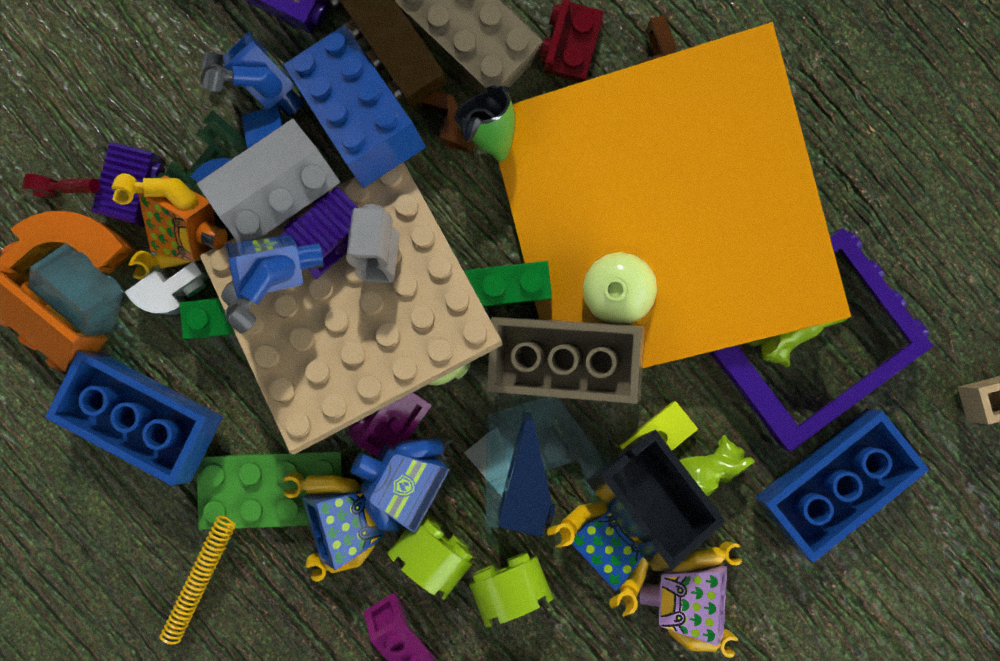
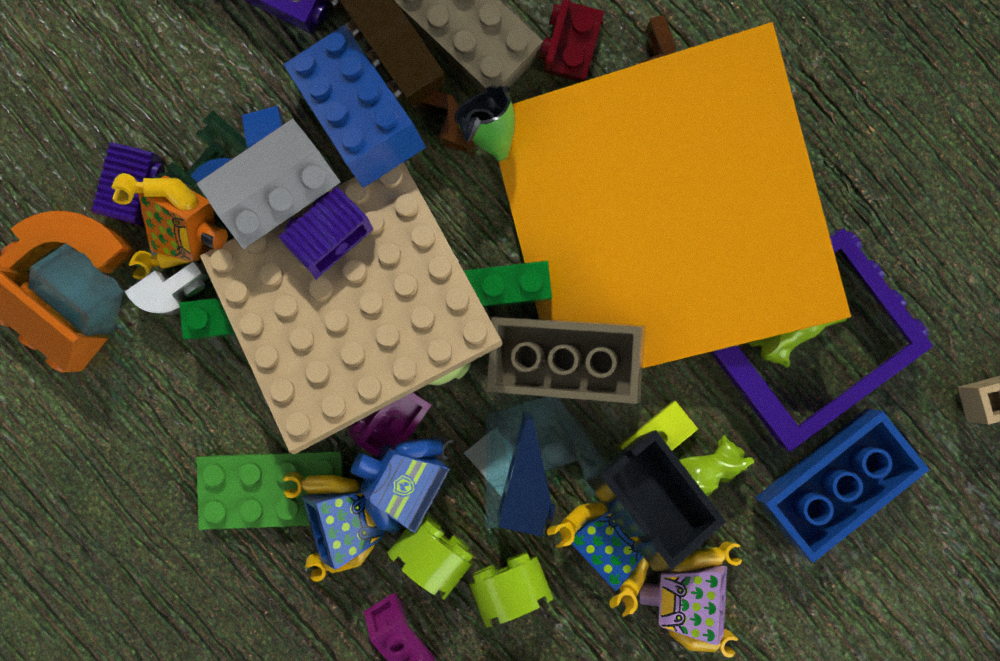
(48, 187): dark red piece -> none
(134, 417): blue brick -> none
(209, 571): yellow piece -> none
(255, 69): blue torso -> none
(263, 268): blue torso -> none
(372, 244): light grey brick -> none
(619, 288): yellowish green cylinder -> none

